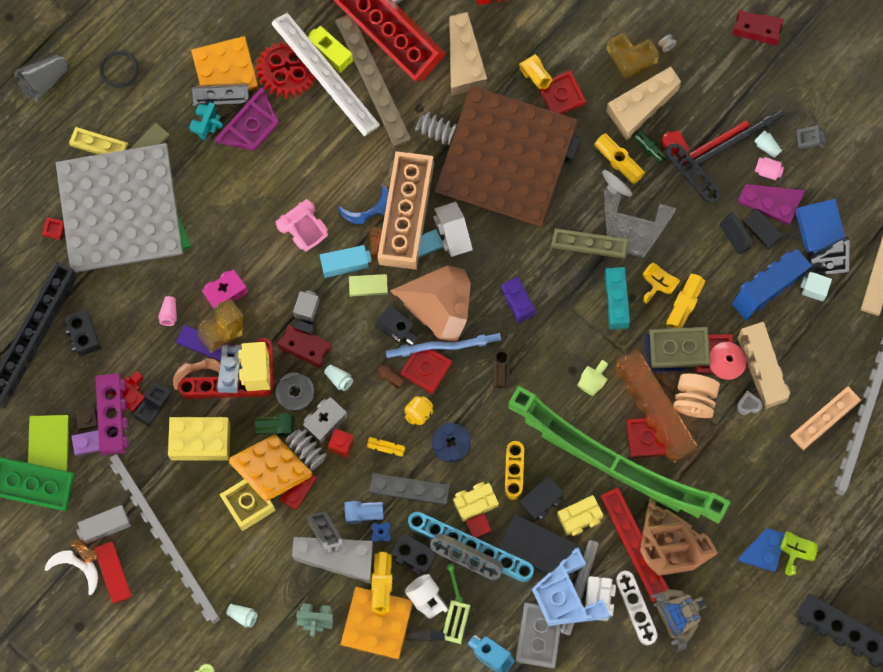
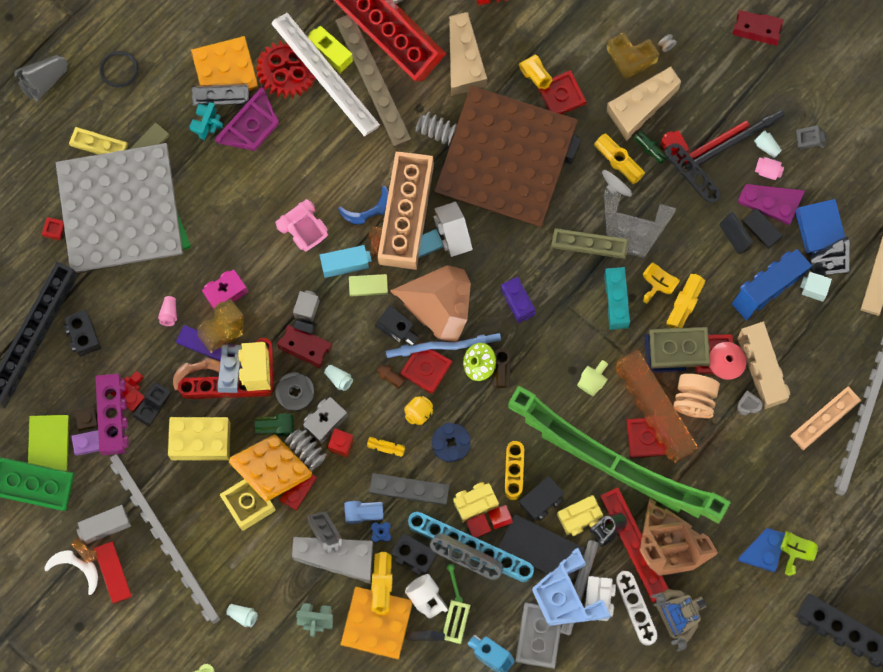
(485, 362): none -> lime dish
(500, 517): none -> red tile
(609, 528): none -> black piece

